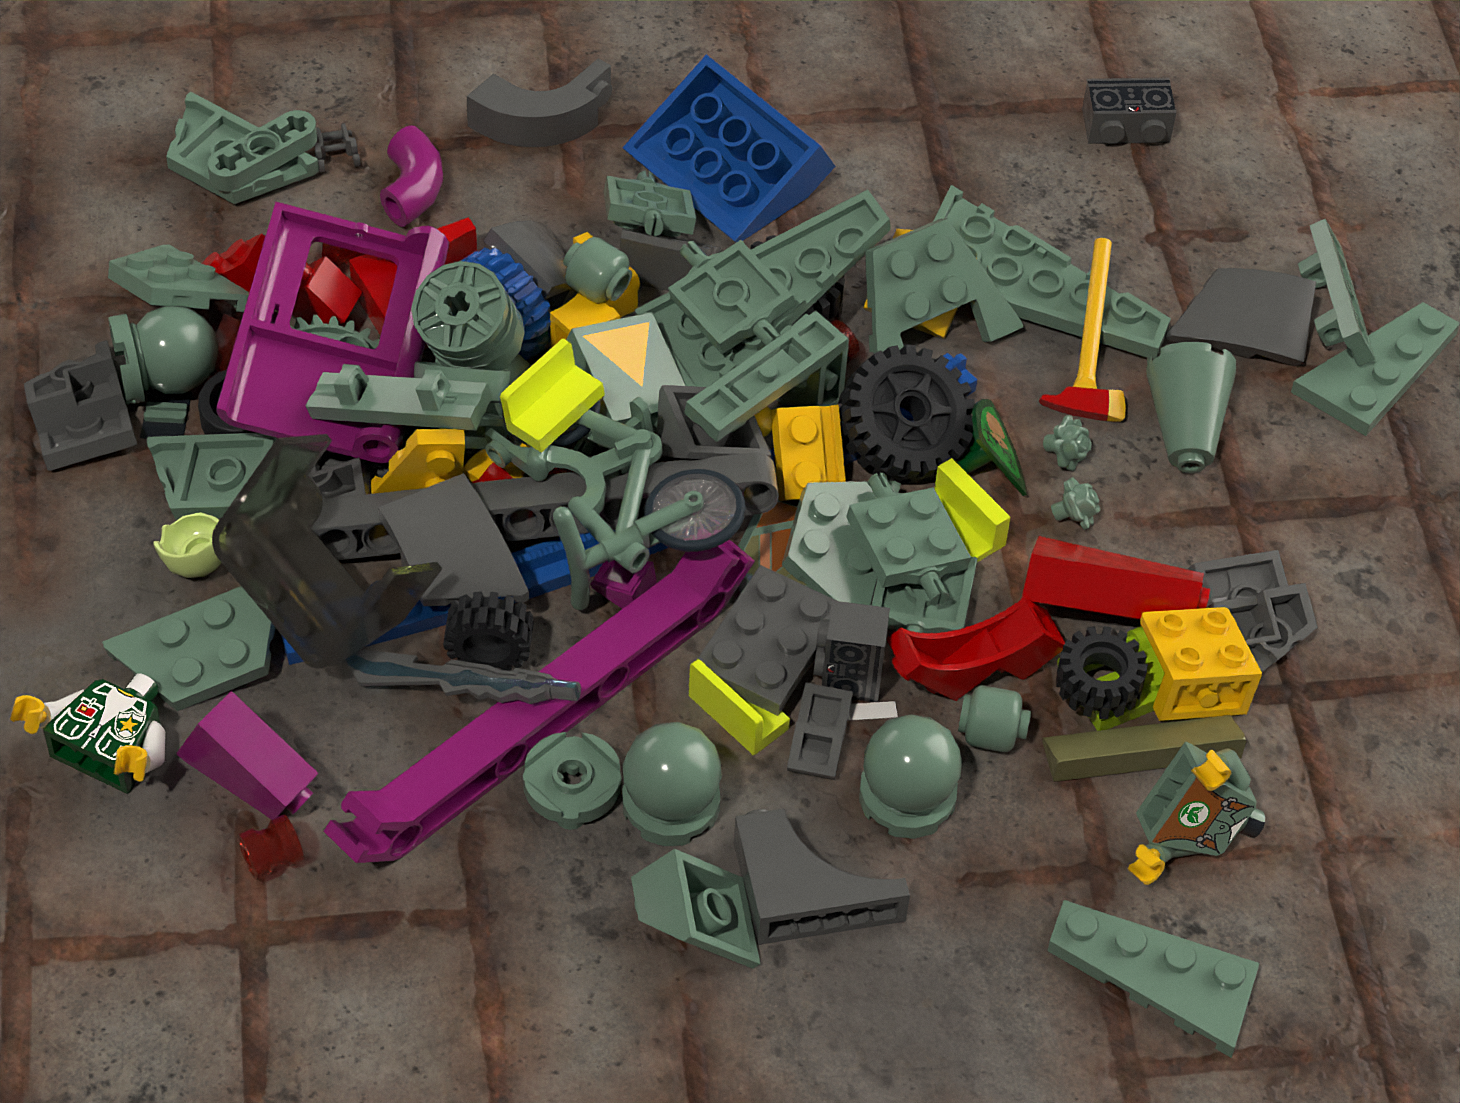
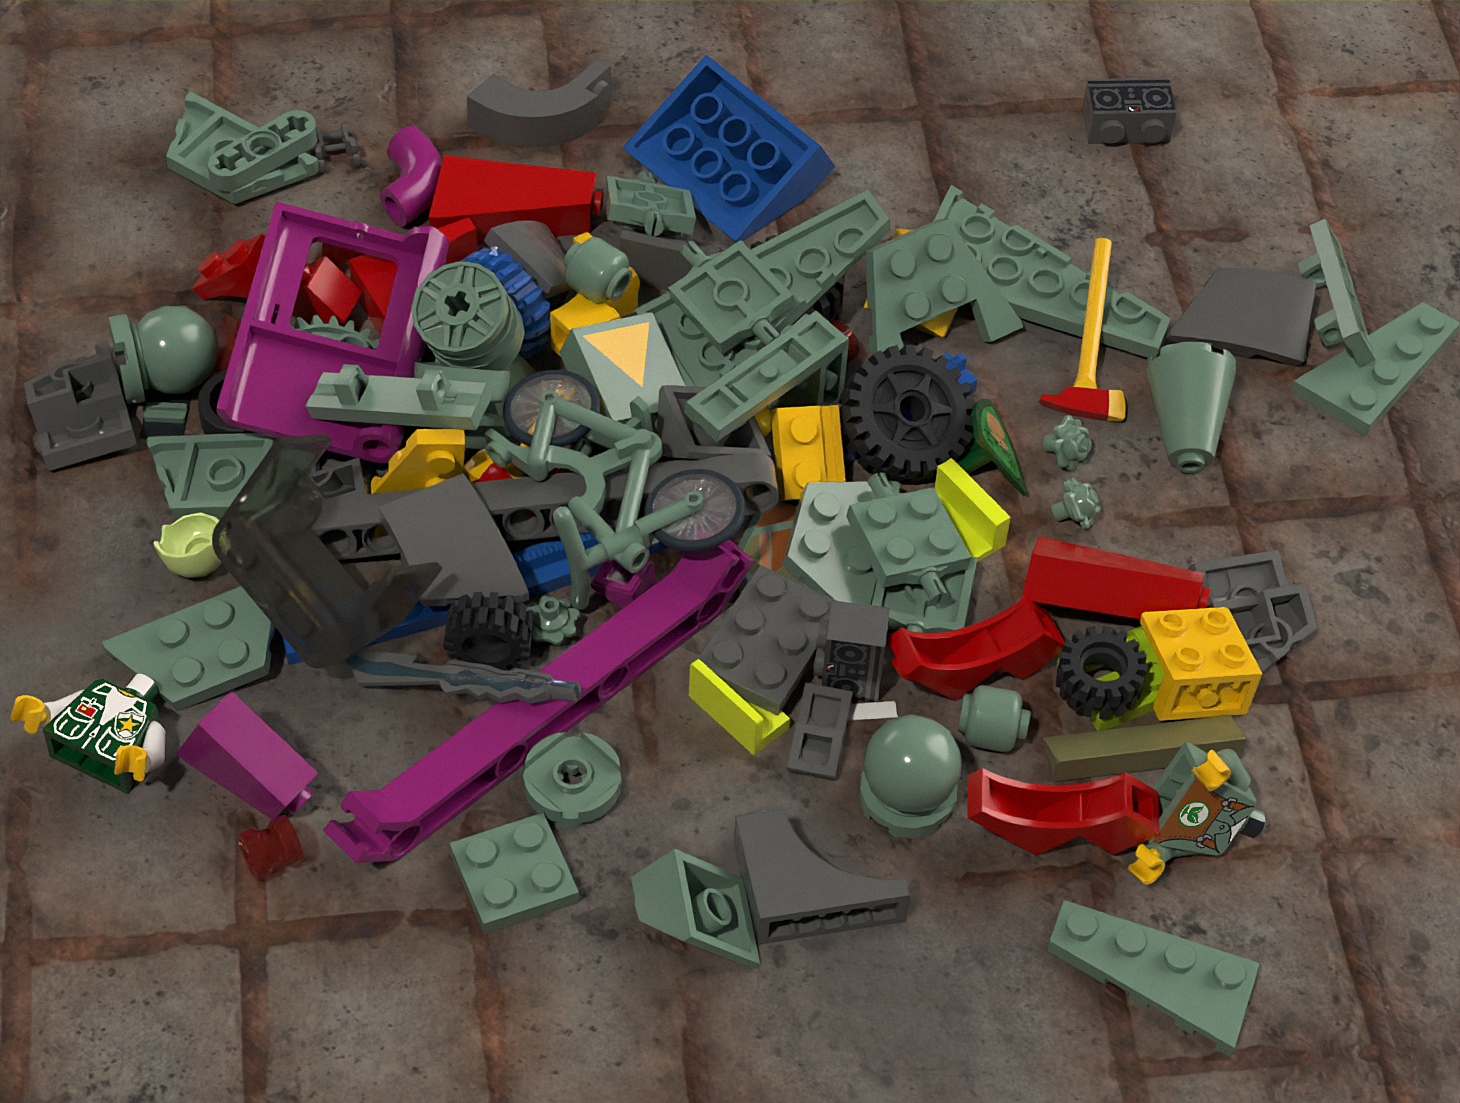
(174, 279): sand green wing -> none
(512, 192): none -> red slope
(514, 873): none -> sand green plate
(549, 397): neon yellow panel -> none
(553, 619): none -> sand green plant
(671, 783): sand green tile -> none
(1040, 817): none -> red arch

